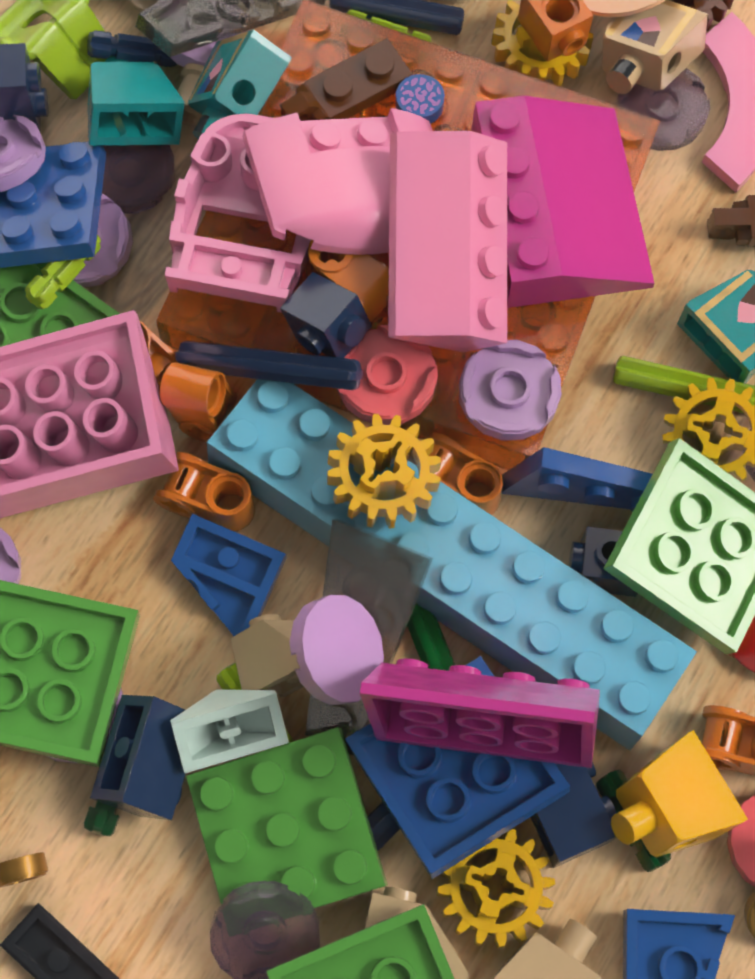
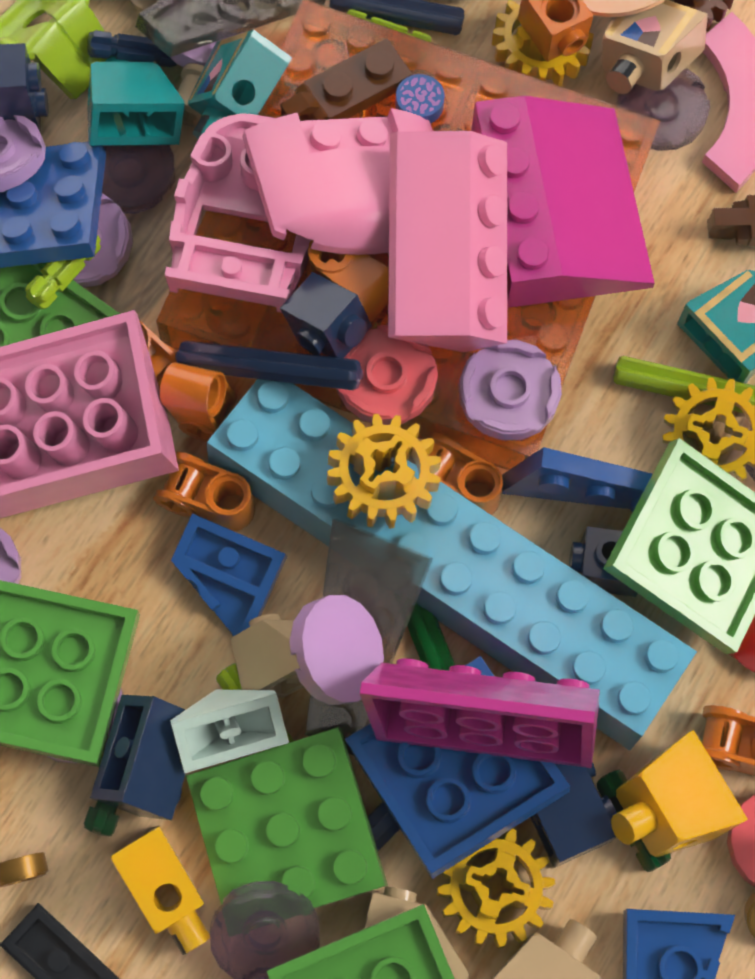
(144, 868): none -> yellow torso

